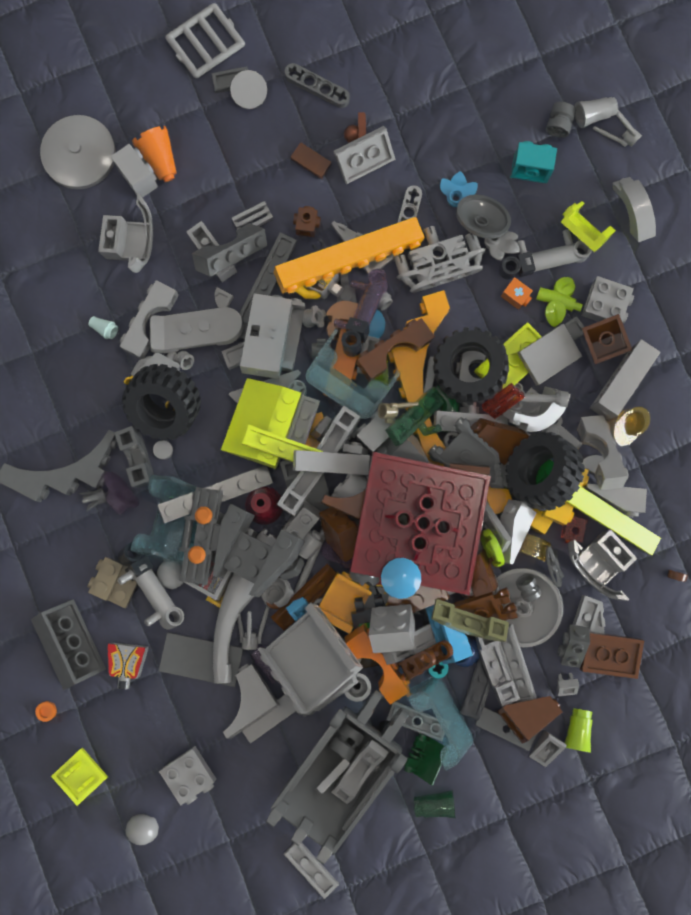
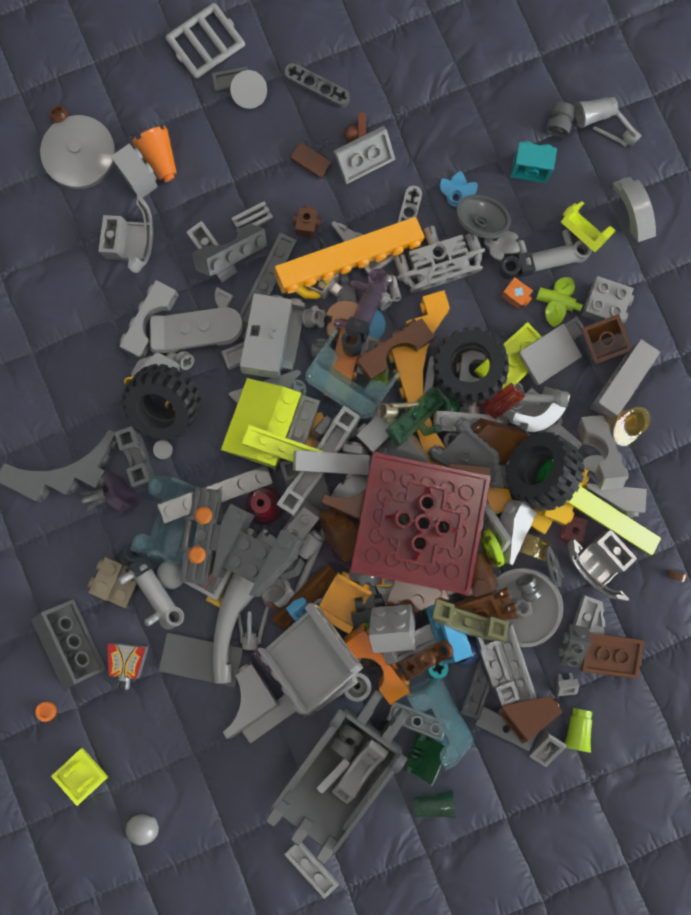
(58, 114): none -> reddish brown tile
(104, 327): light aqua cone -> none
(188, 776): light grey brick -> none
(393, 287): none -> light grey arm
(400, 578): dark azure dish -> none

